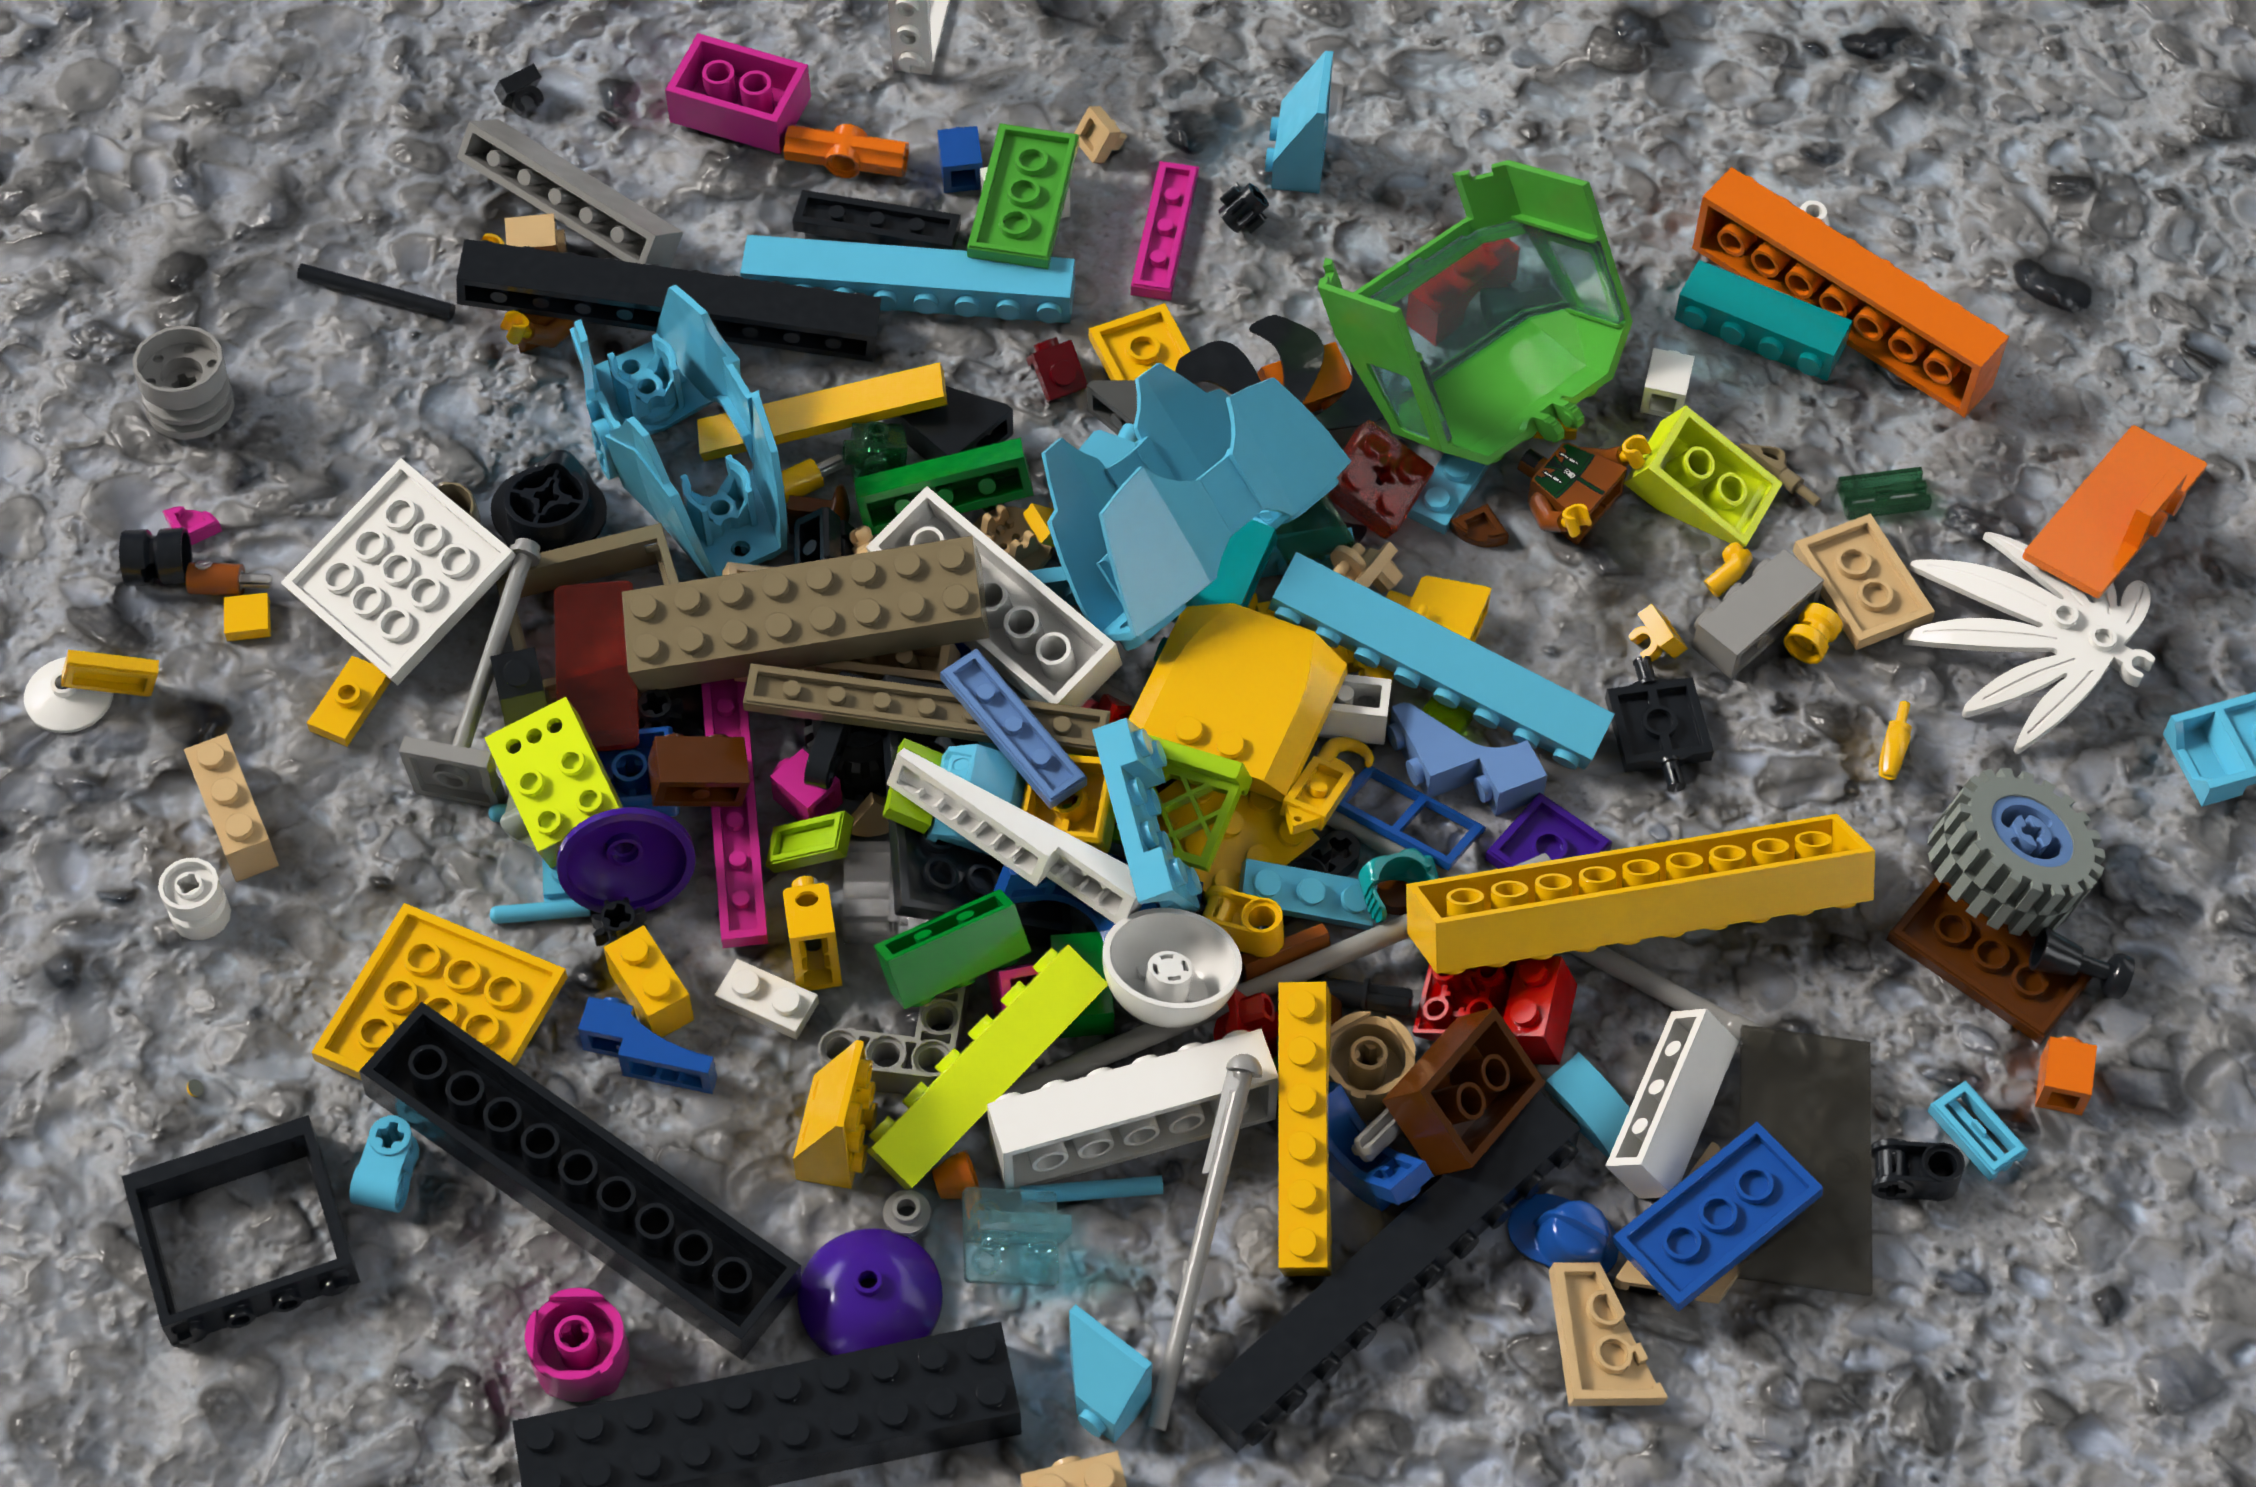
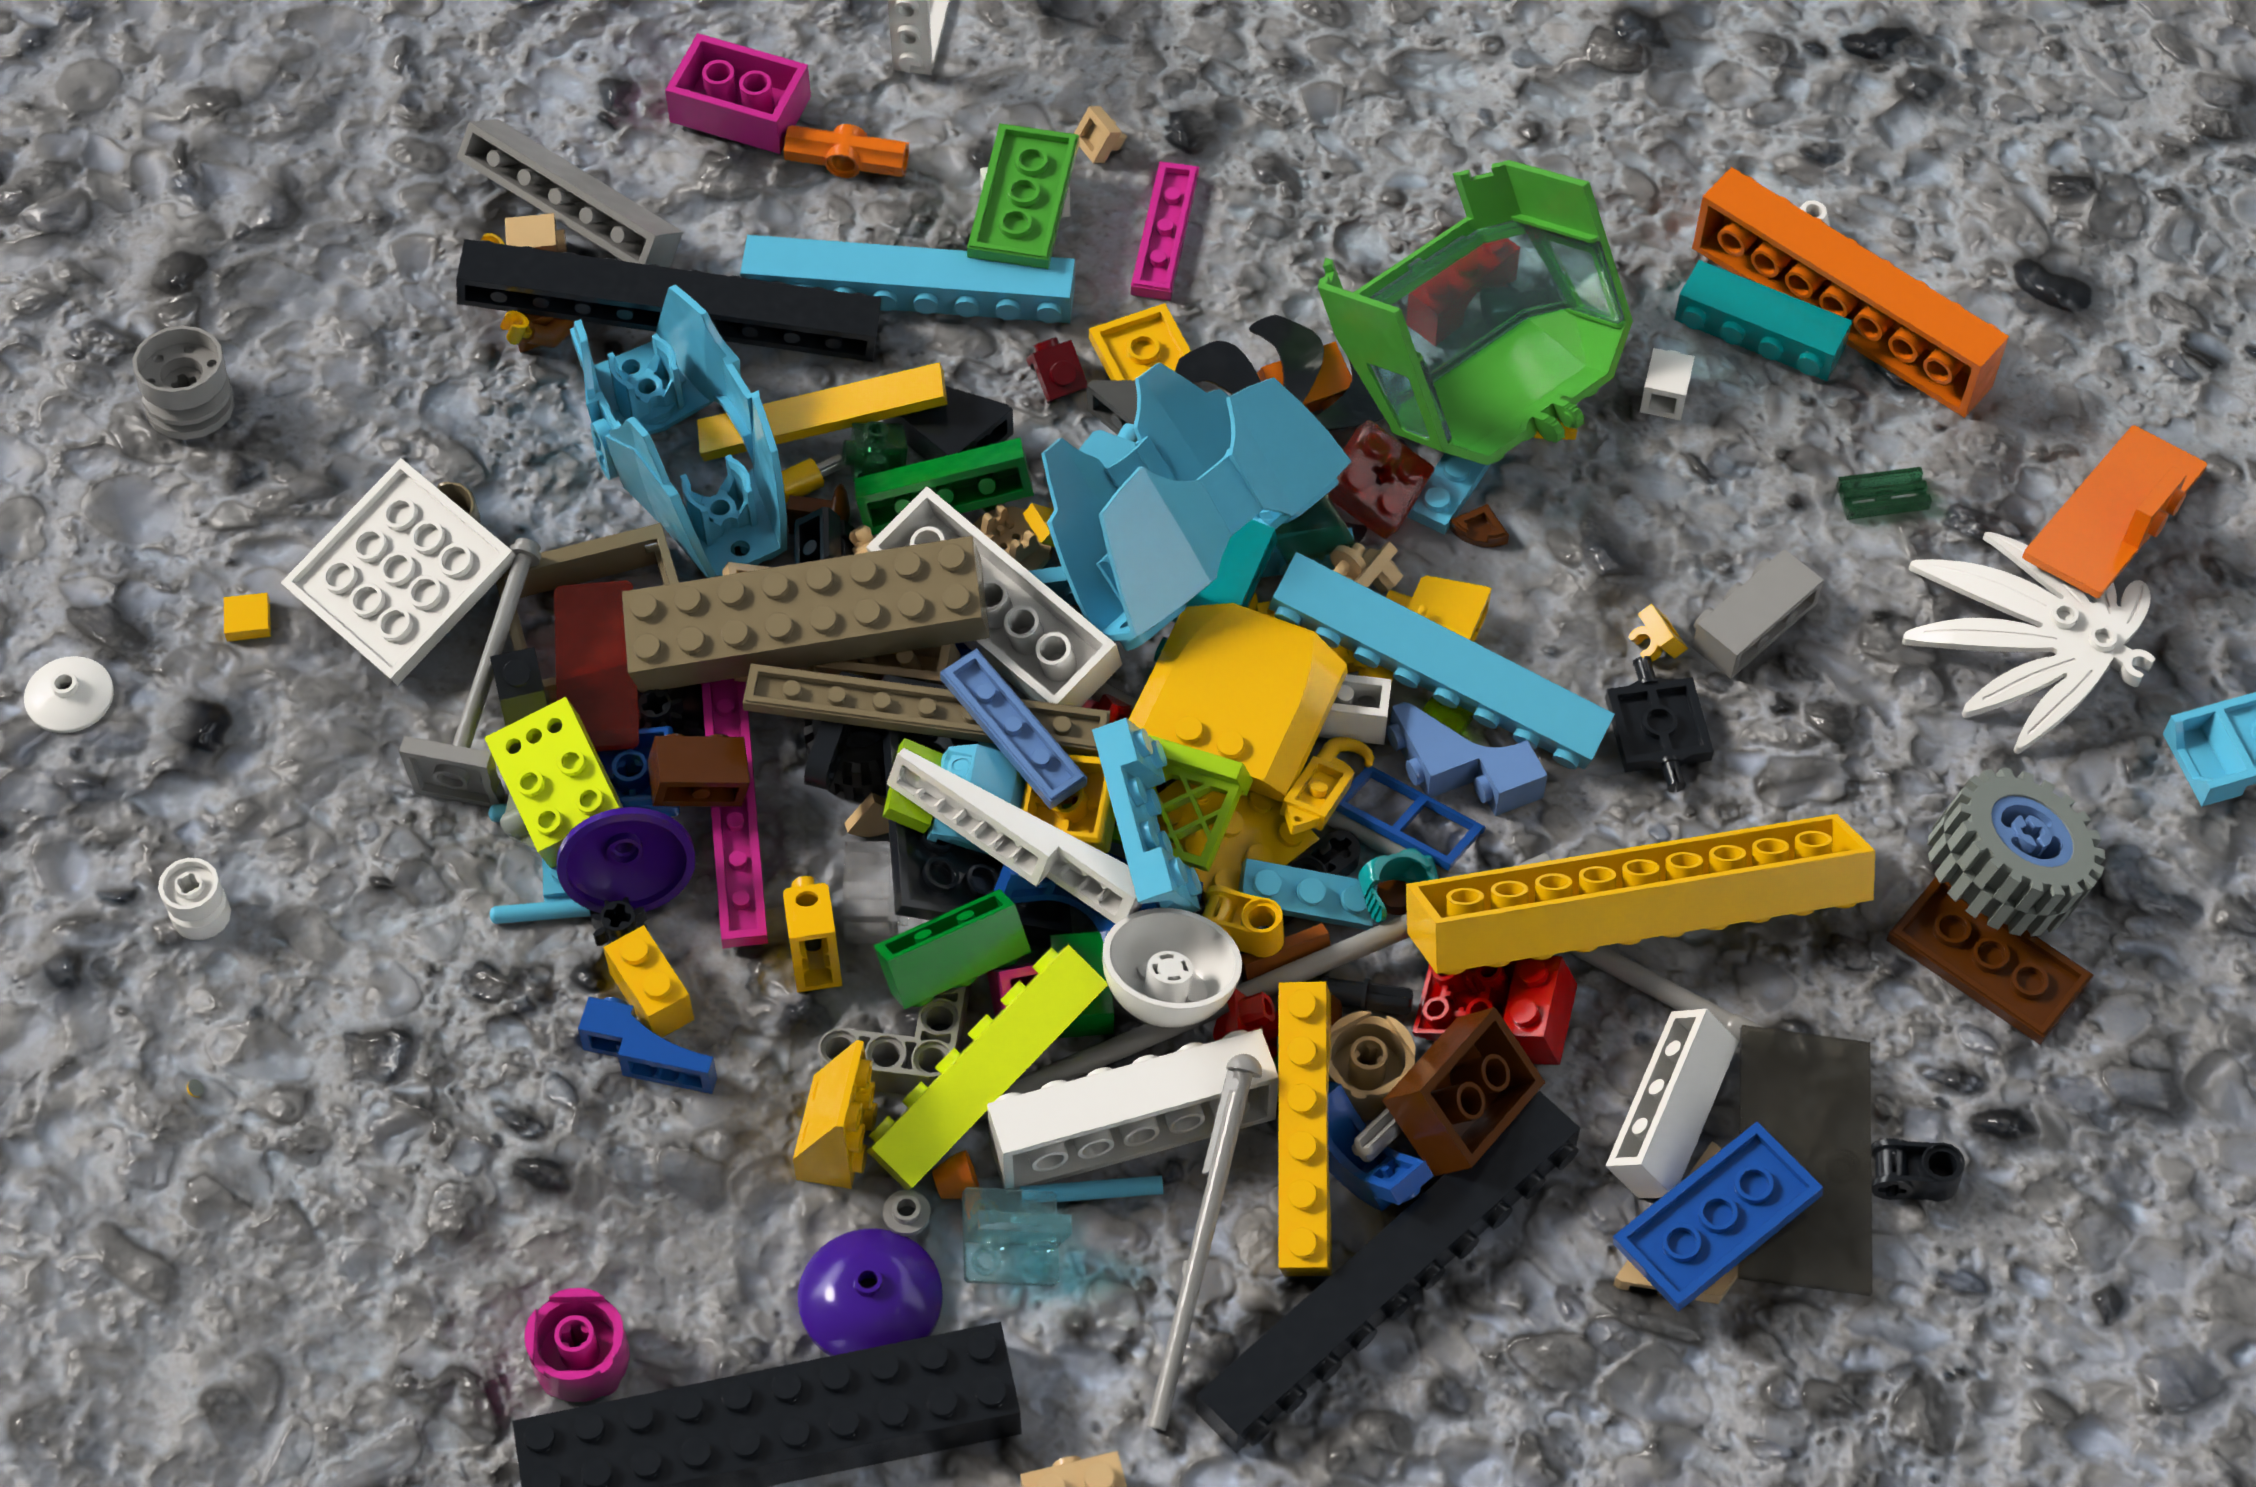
(109, 673): yellow tile -> none
(154, 557): black wheel -> none
(199, 524): dark pink tile -> none
(216, 1167): black window -> none
(223, 579): dark orange piece -> none
(231, 807): tan brick -> none
(348, 701): yellow plate -> none
(376, 291): black bar -> none
(384, 1172): medium azure piece -> none
(459, 973): yellow plate -> none
(518, 85): black tile -> none
(550, 504): black piece -> none
(582, 1180): black brick -> none
(766, 999): white plate -> none
(801, 799): dark pink brick -> none
(809, 841): lime tile -> none
(874, 221): black plate -> none
(960, 159): blue brick -> none
(1108, 1377): medium azure slope -> none
(1243, 207): black gear -> none
(1302, 131): medium azure slope -> none
(1548, 830): dark purple tile -> none
(1562, 1231): blue piece -> none
(1578, 484): torso -> none
(1590, 1100): medium azure slope -> none
(1595, 1343): tan wing -> none
(1703, 479): neon yellow slope -> none
(1736, 564): yellow arm -> none
(1791, 481): dark tan hand -> none
(1810, 637): yellow wheel -> none
(1864, 581): tan plate -> none
(1895, 744): yellow hand -> none
(1940, 1112): medium azure tile -> none
(2062, 956): black piece -> none
(2066, 1075): orange brick -> none

